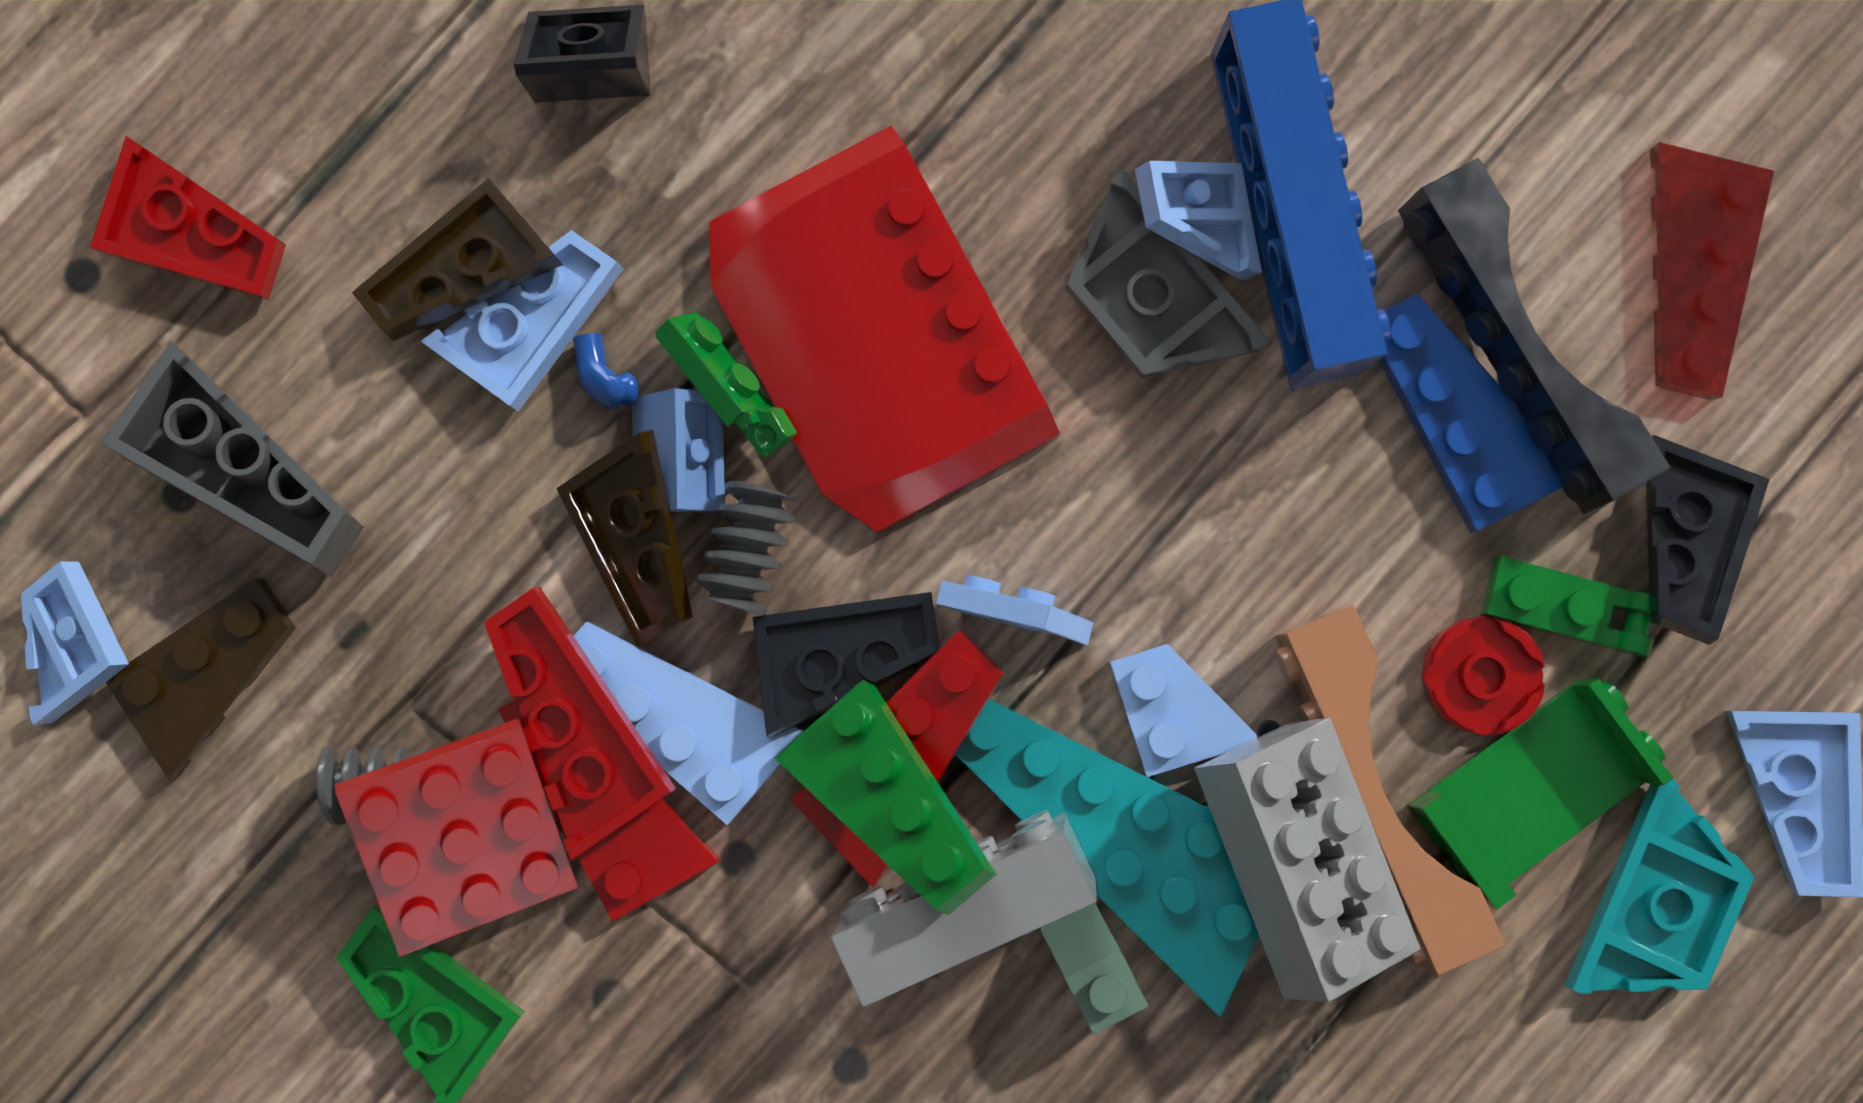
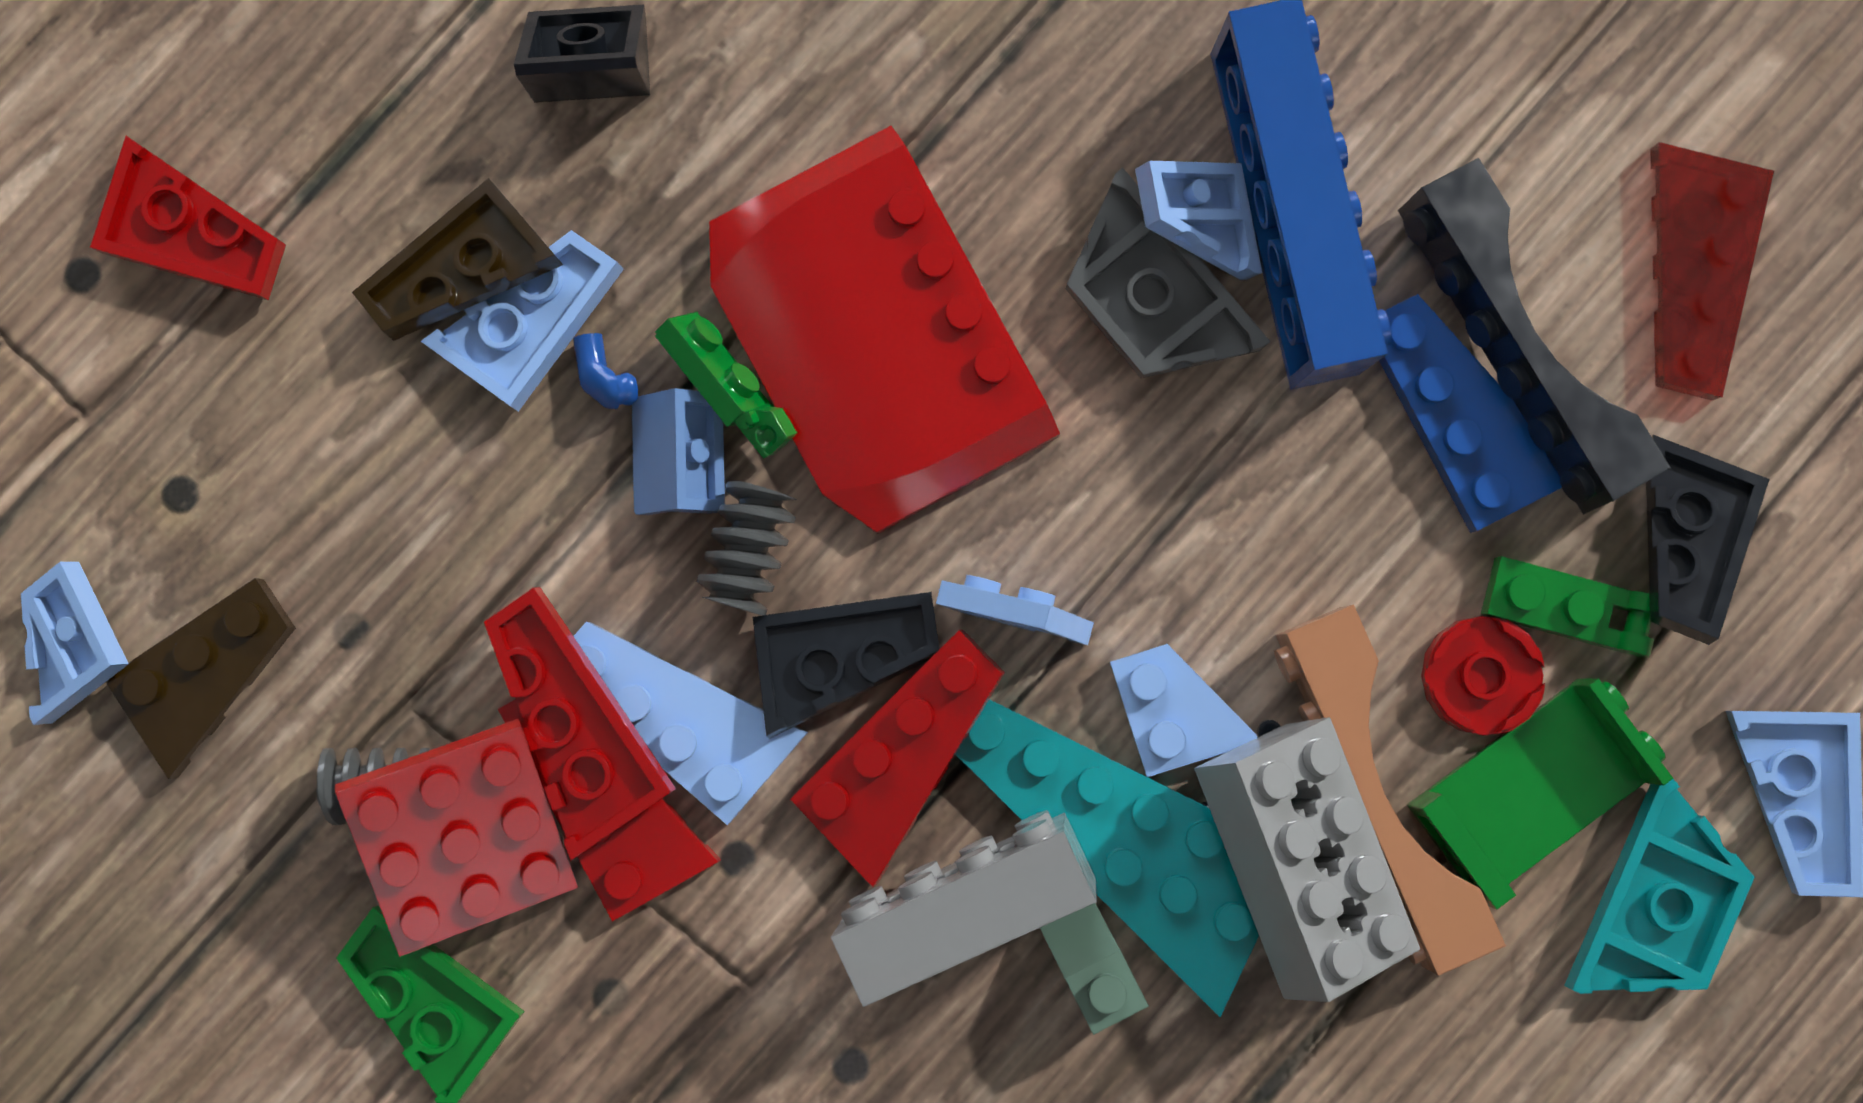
(215, 452): dark grey wedge -> none
(631, 536): dark brown wing -> none
(886, 795): green wing -> none

